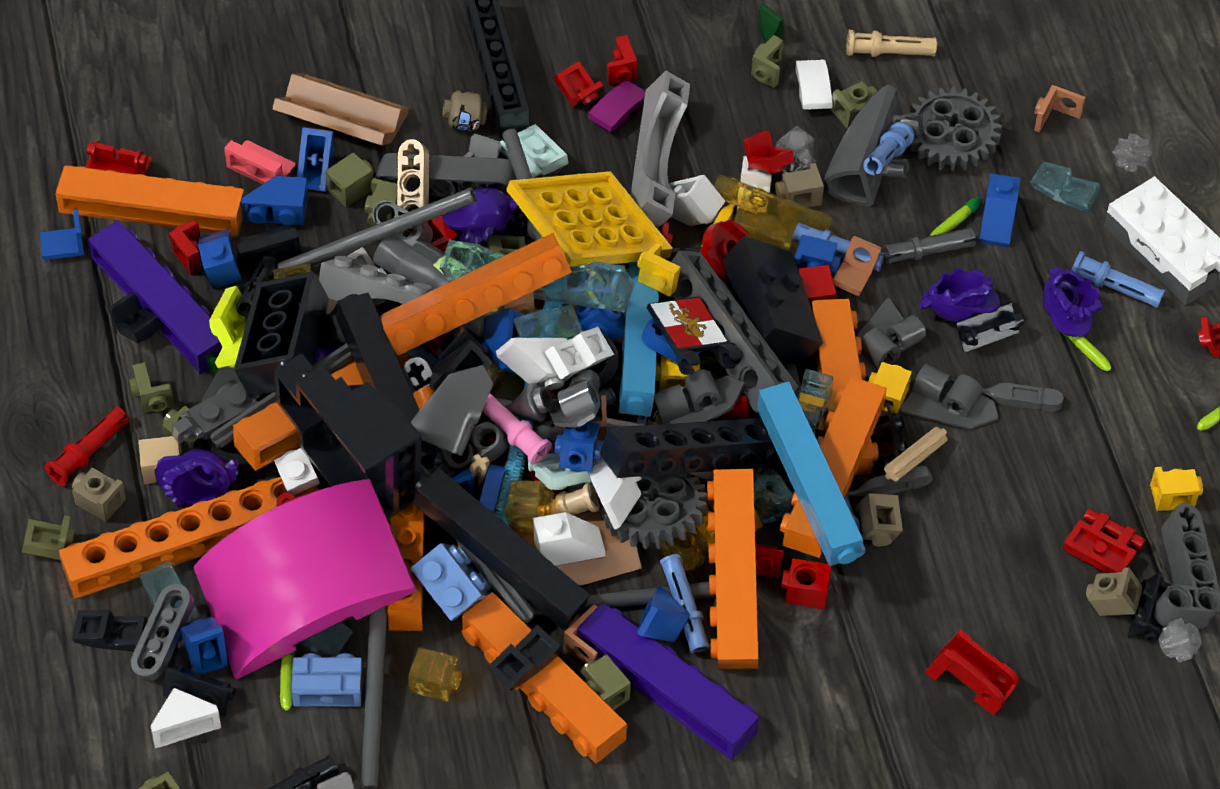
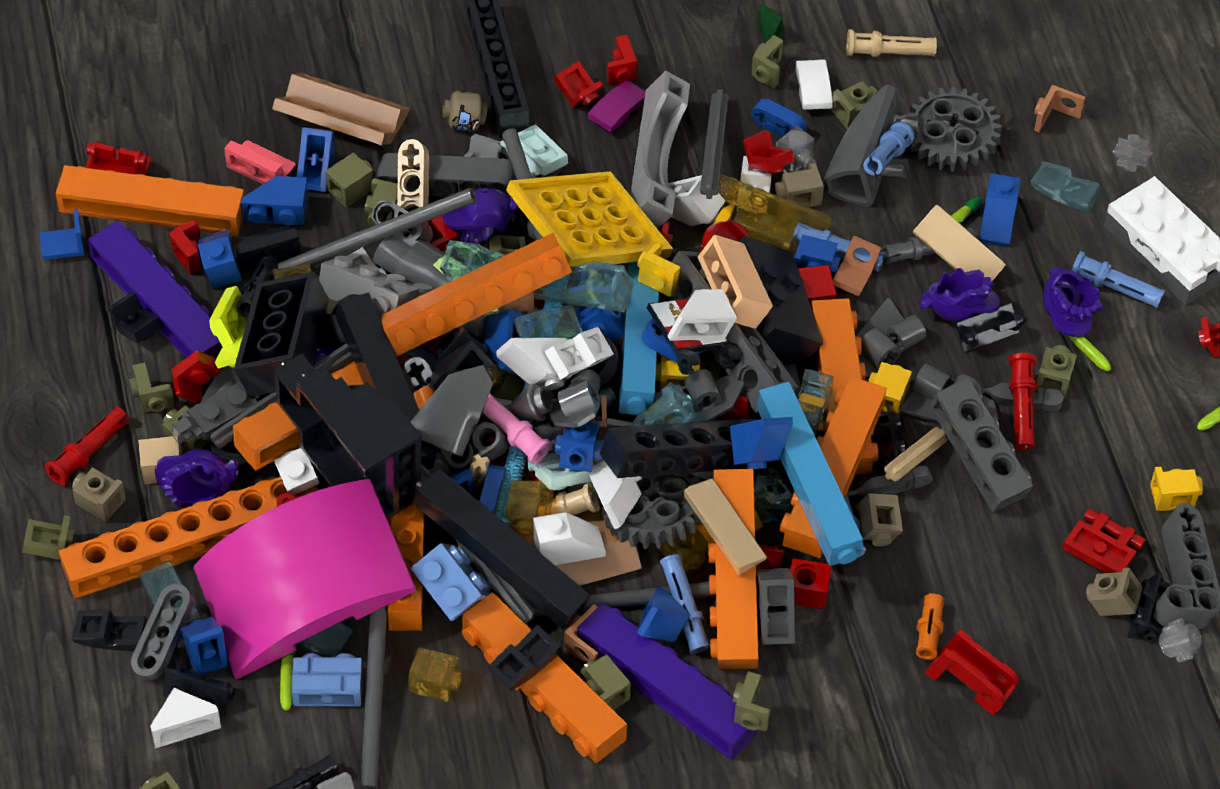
(192, 374): none -> red bracket
(386, 298): none -> light grey brick
(671, 408): none -> clear light blue leg
(704, 317): none -> white slope
(714, 144): none -> dark grey axle
(724, 526): none -> tan slope
(731, 269): none -> light nougat brick
(745, 697): none -> olive bracket
(759, 441): none -> blue slope
(775, 606): none -> dark grey brick
(776, 117): none -> blue beam
(928, 642): none -> orange pin
(956, 244): none -> tan slope
(996, 489): none -> dark grey brick
(1023, 387): none -> red pin
(1058, 366): none -> olive brick

